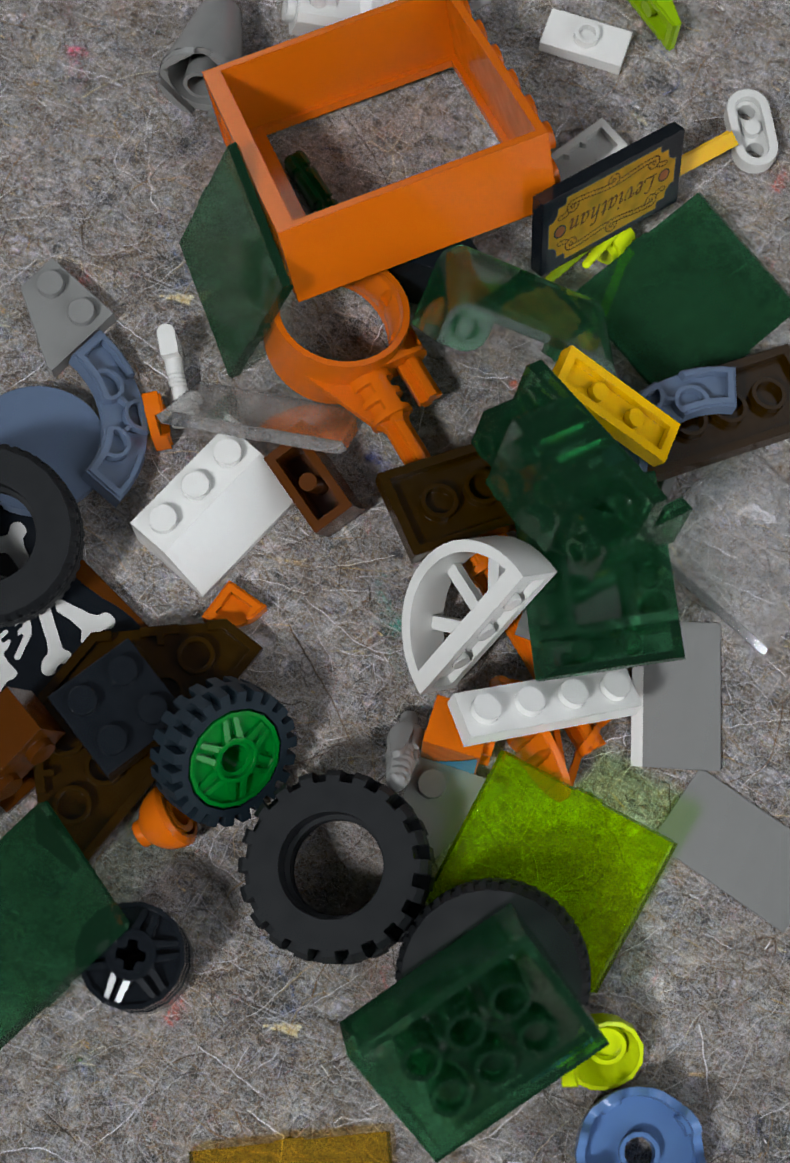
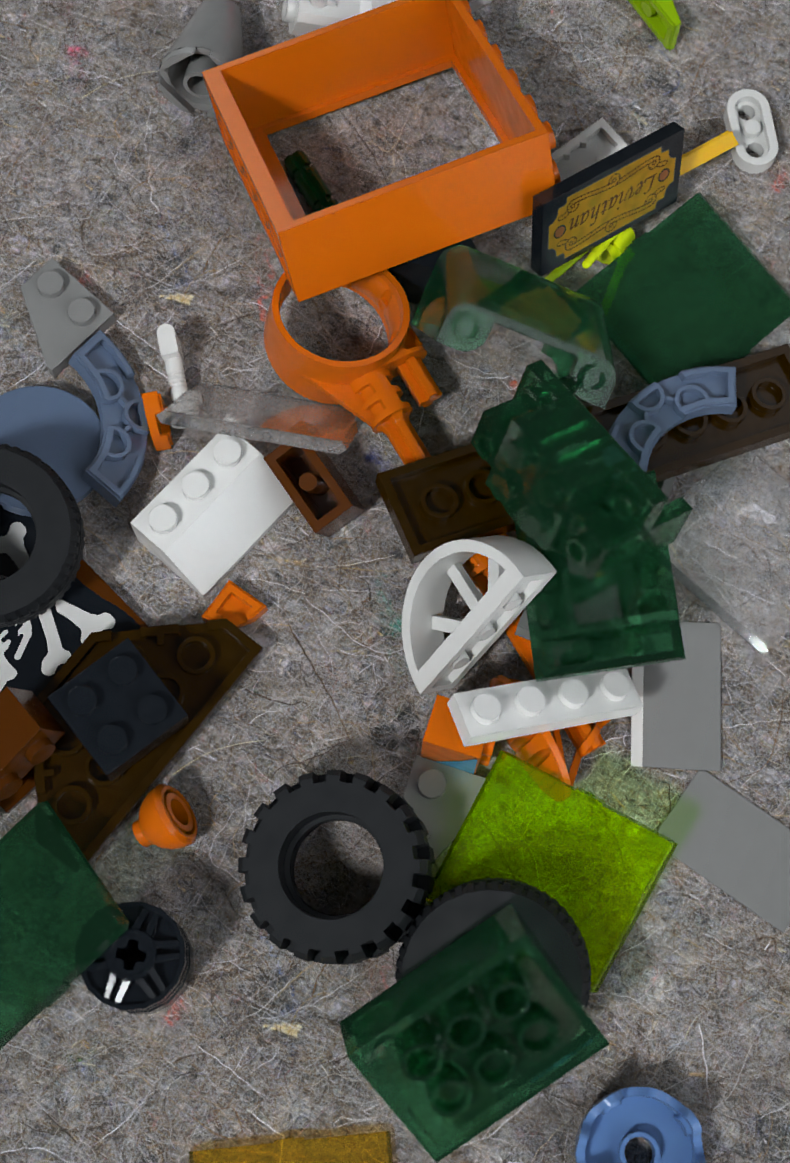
(223, 751): wheel -> none
(235, 261): clear green piece -> none
(403, 750): light grey piece -> none
(585, 41): white plate -> none
(612, 1064): neon yellow piece -> none
(618, 407): yellow plate -> none

